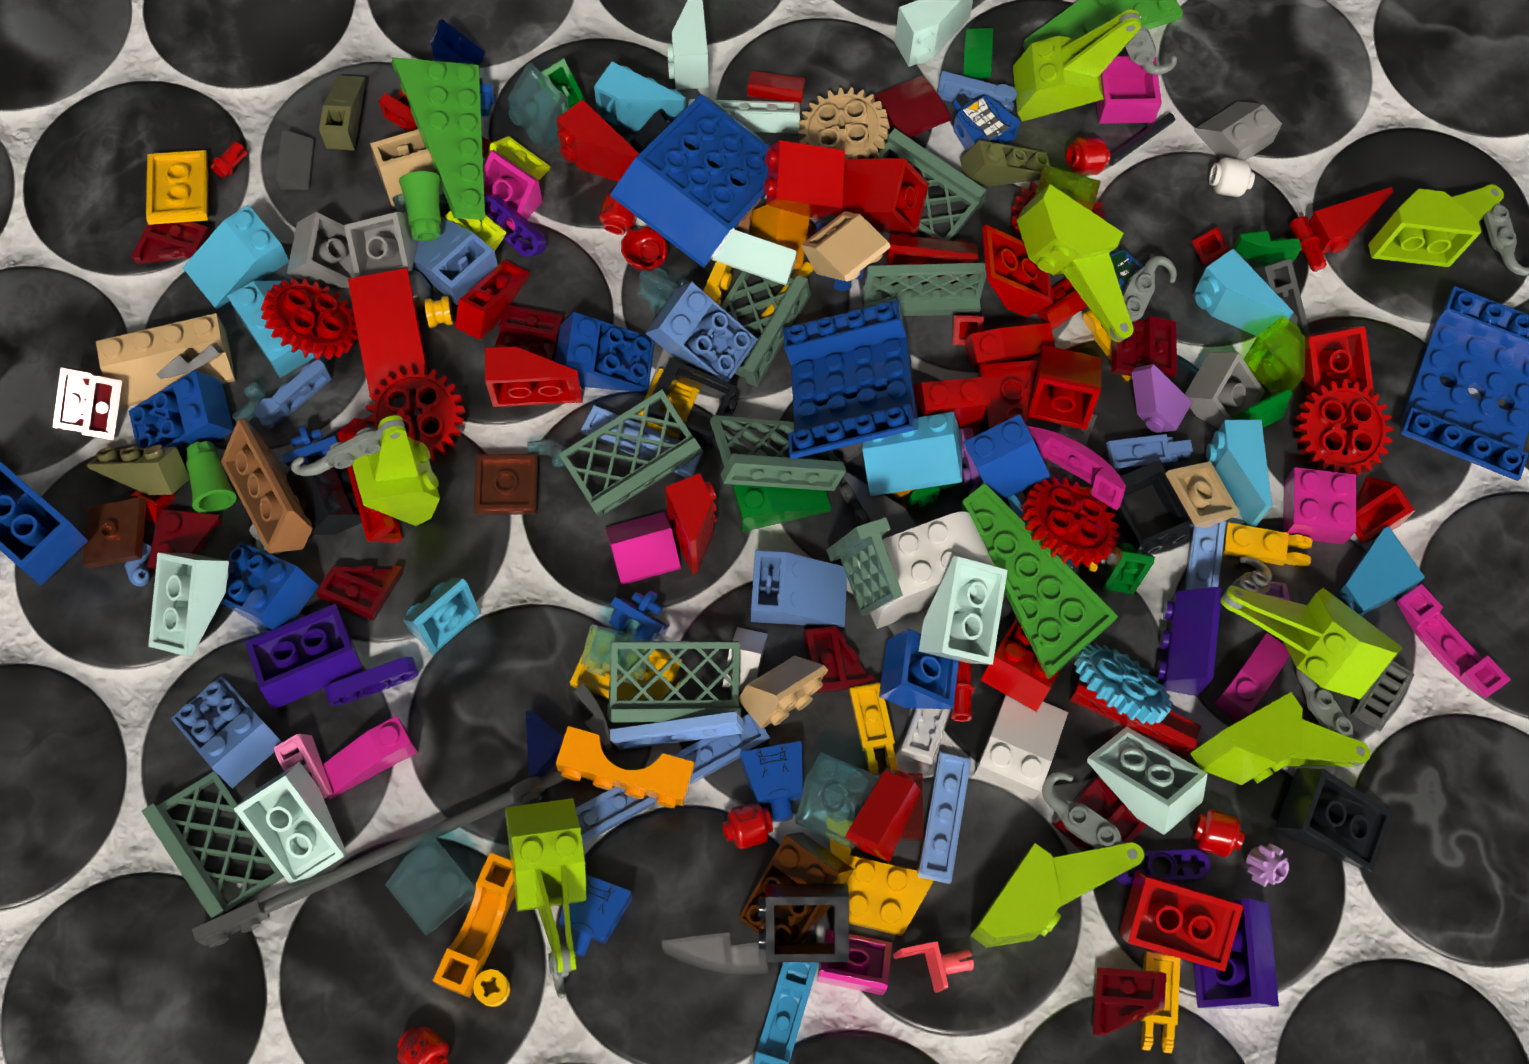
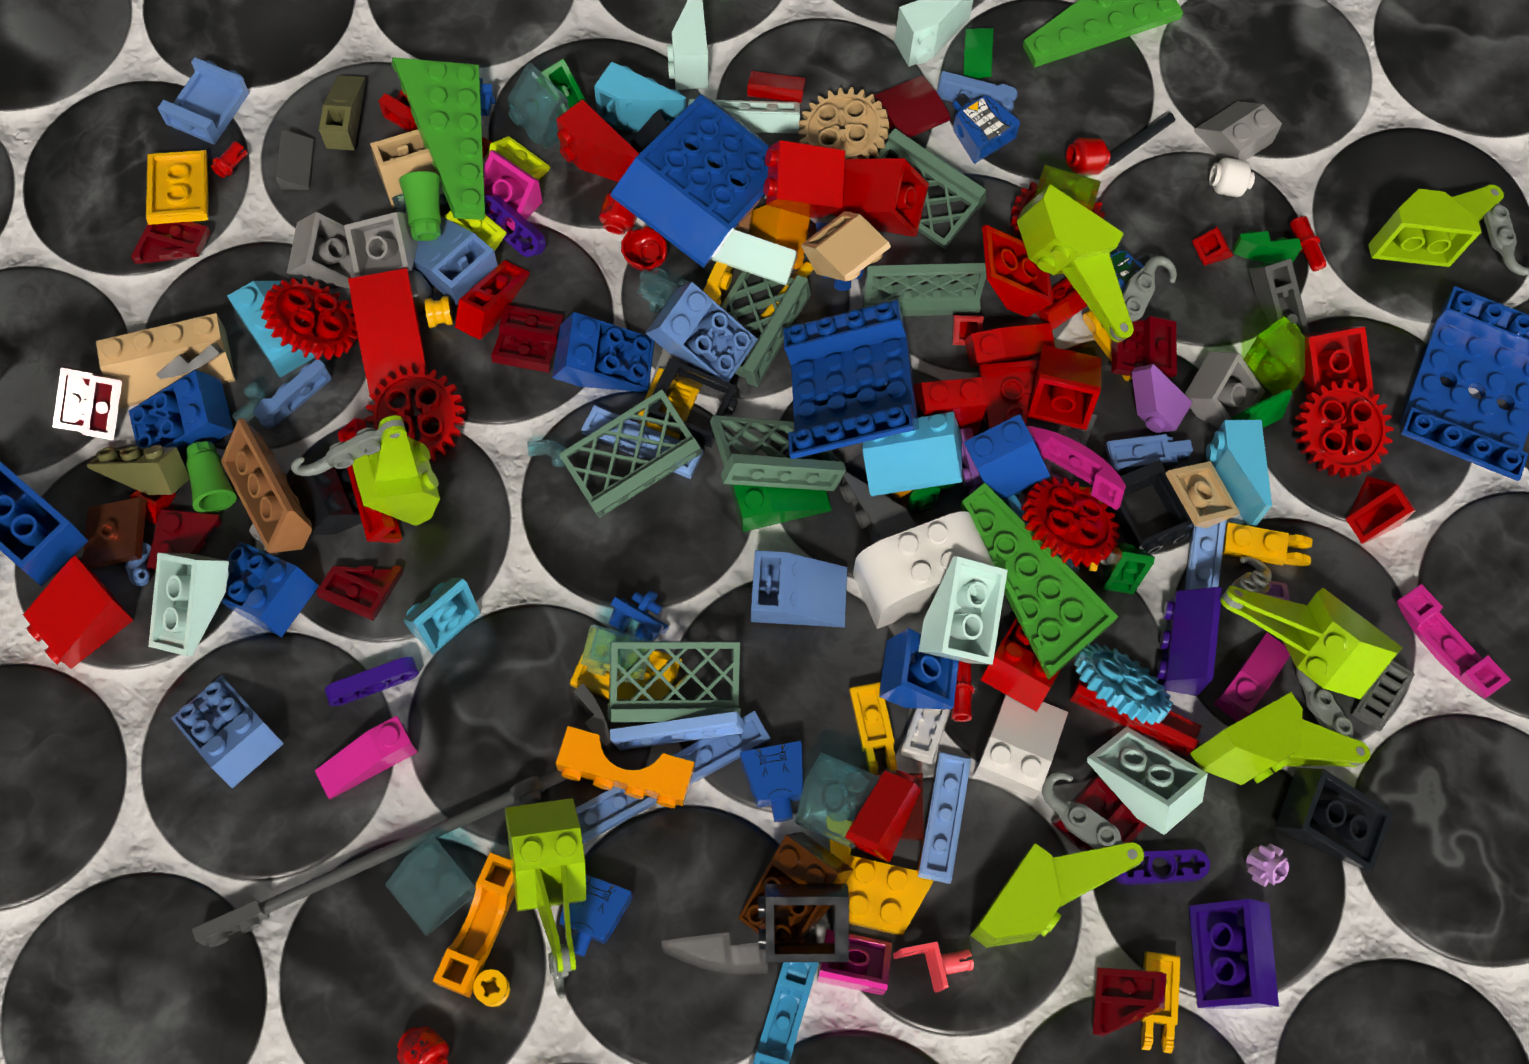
(75, 614): none -> red slope
(188, 863): sand green fence -> none
(206, 101): none -> medium blue panel
(234, 256): medium azure slope -> none
(292, 824): light aqua slope -> none
(303, 656): dark purple slope -> none
(309, 753): bright pink slope -> none
(310, 449): blue hips -> none
(454, 47): clear blue slope -> none
(505, 484): copper plate -> none
(525, 379): red slope -> none
(542, 745): clear blue slope -> none
(643, 548): dark pink slope -> none
(692, 517): red slope -> none
(747, 825): red head -> none
(751, 653): white slope -> none
(782, 690): tan slope -> none
(829, 648): dark red wing -> none
(867, 547): sand green fence -> none
(929, 250): red slope -> none
(1002, 164): olive slope -> none
(1068, 71): lime slope -> none
(1128, 93): dark pink piece -> none
(1180, 921): red slope -> none
(1218, 833): red head -> none
(1239, 295): medium azure slope -> none
(1320, 505): dark pink piece -> none
(1343, 222): red slope -> none
(1380, 575): dark azure slope -> none

